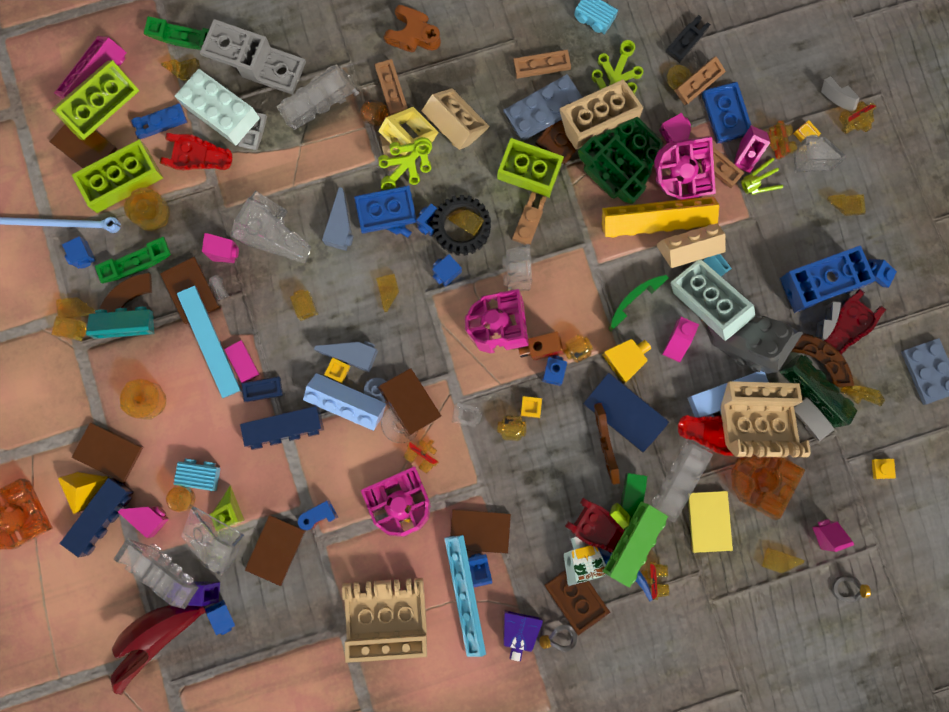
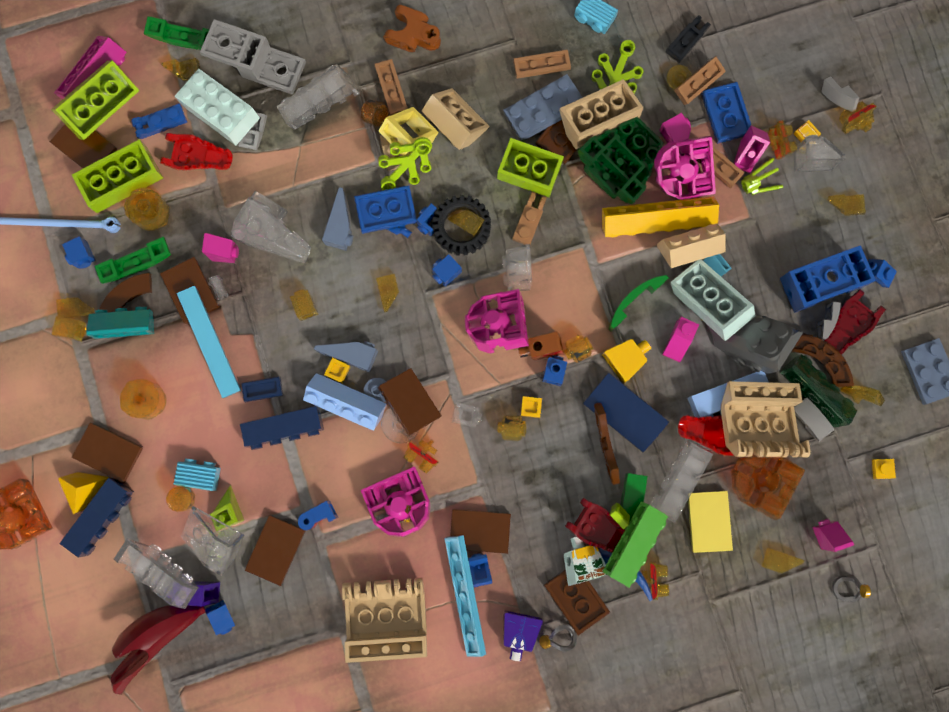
(145, 519): dark pink slope -> none
(242, 361): dark pink tile -> none

